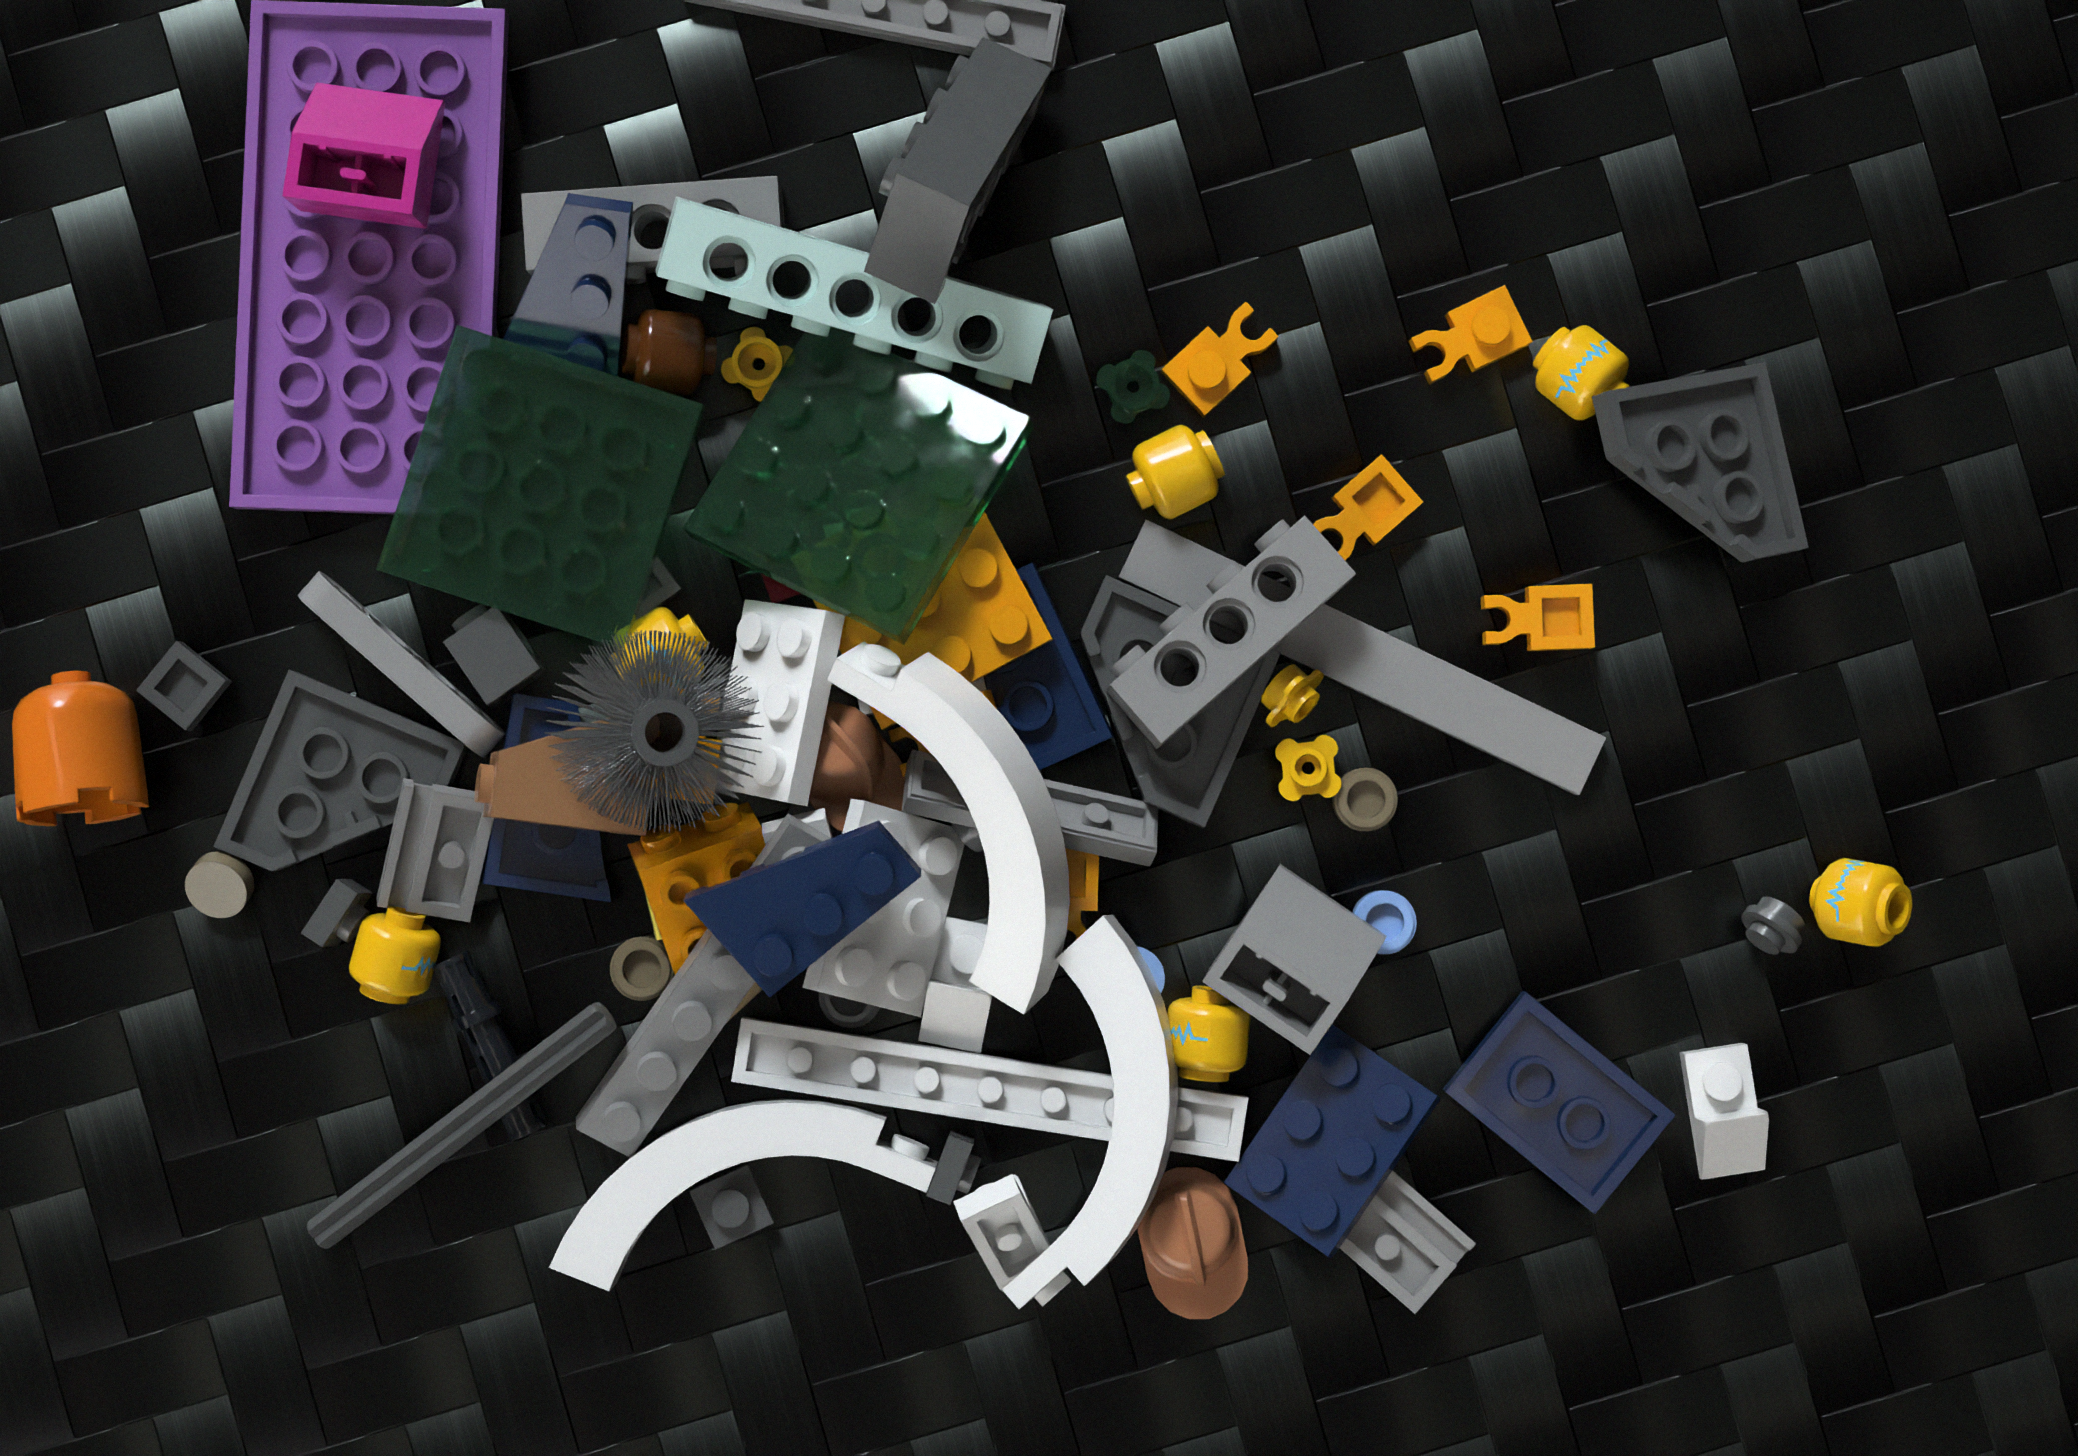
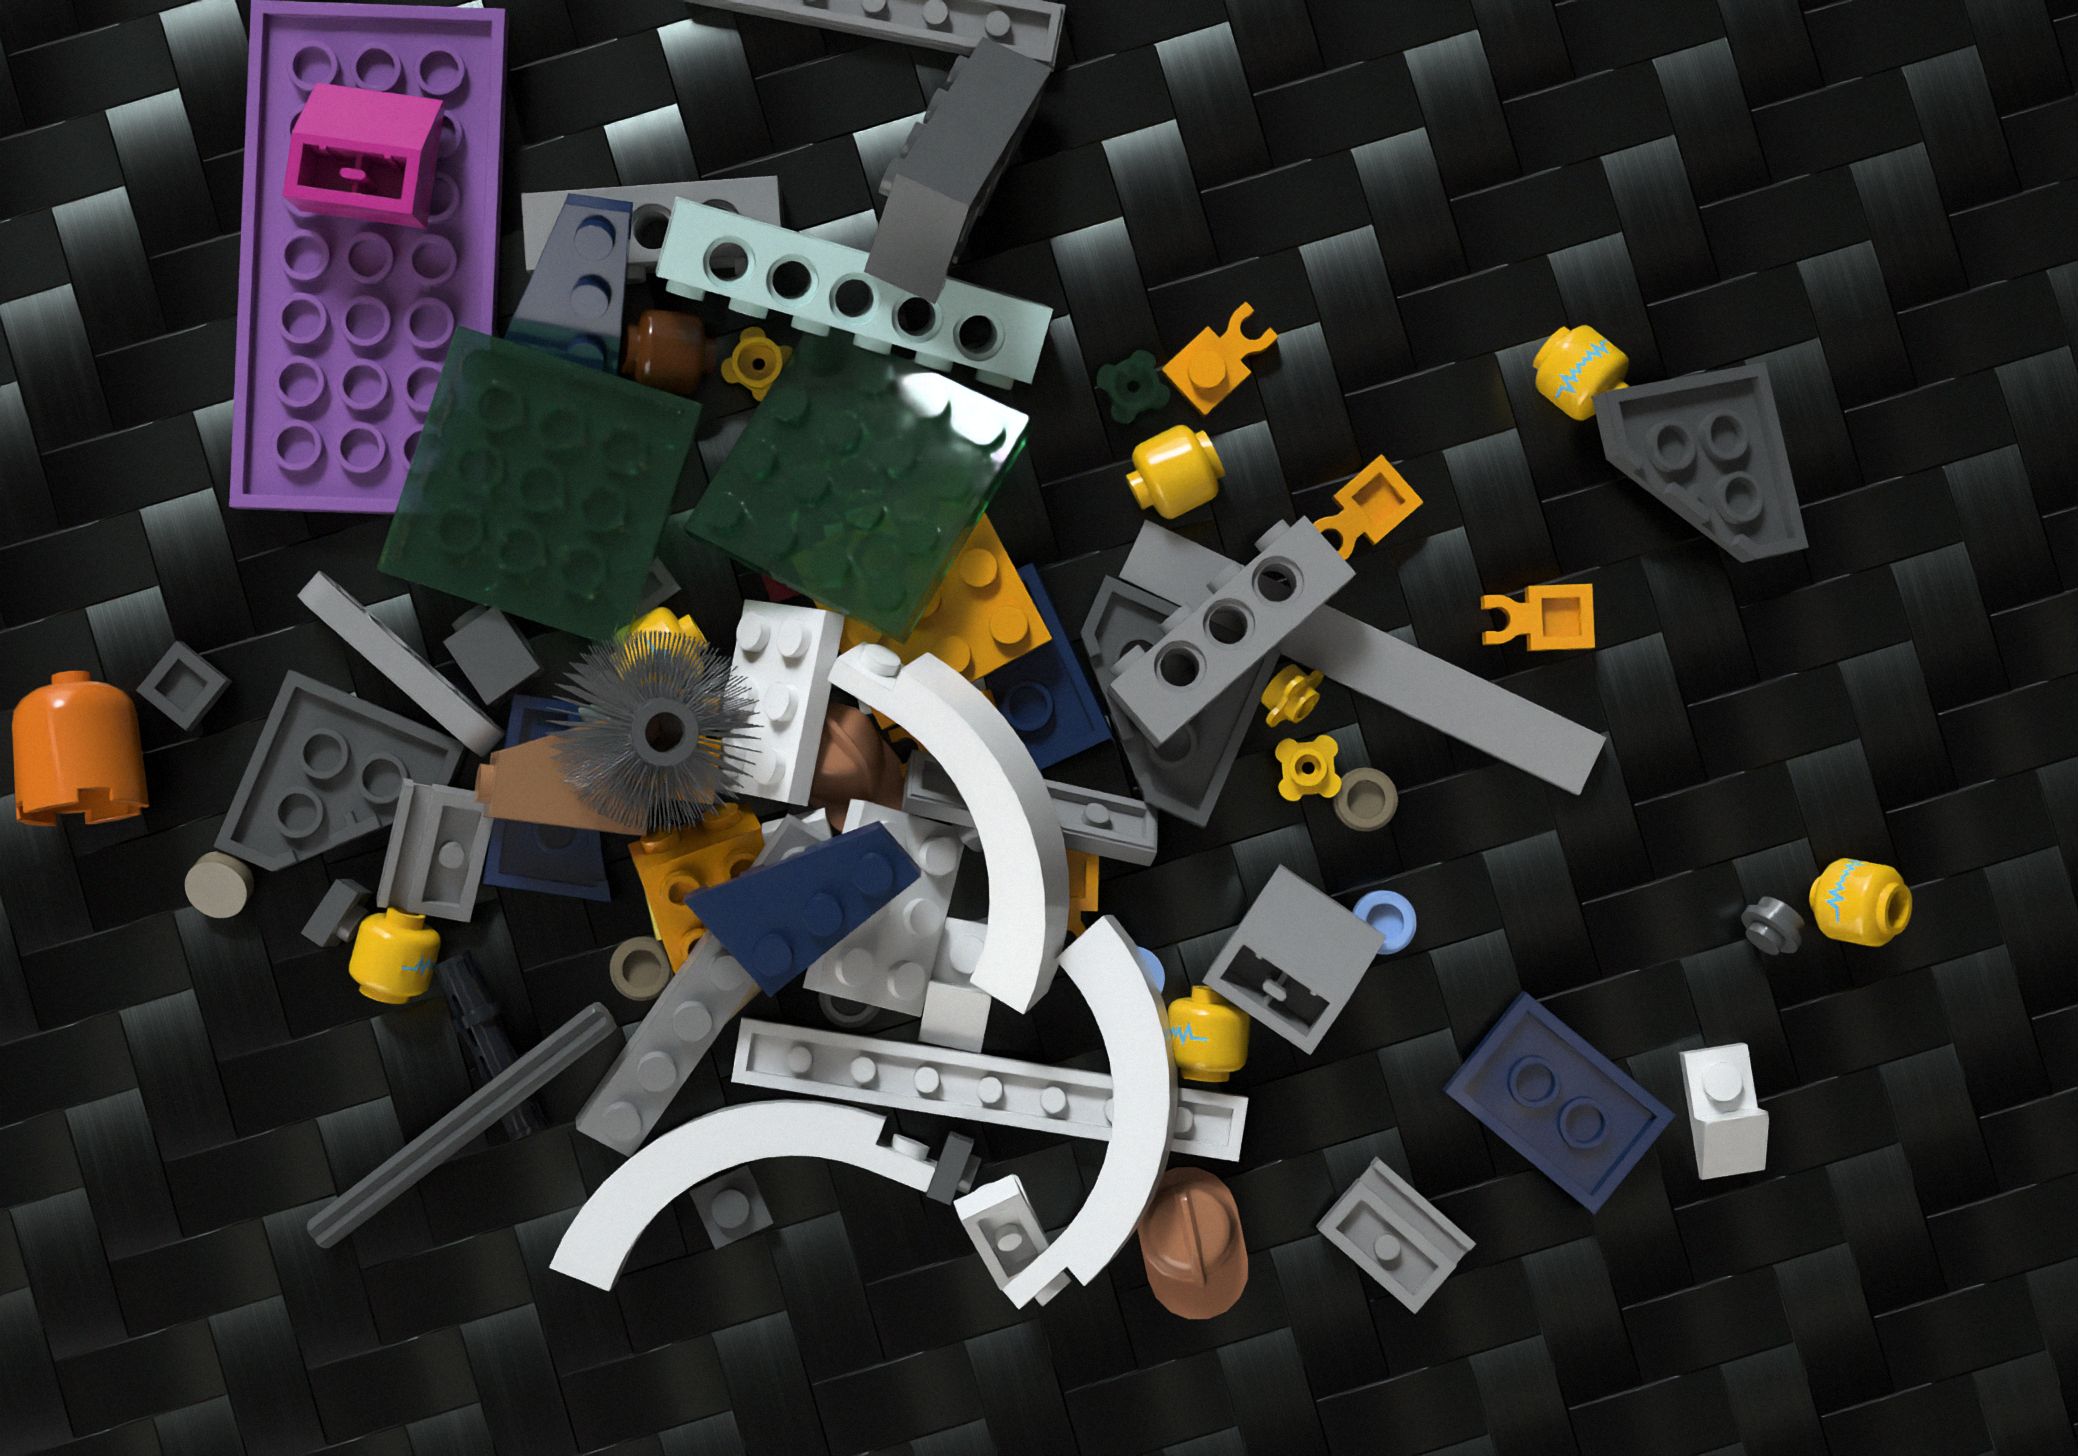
(1332, 1141): dark blue plate -> none
(1479, 333): light orange plate -> none

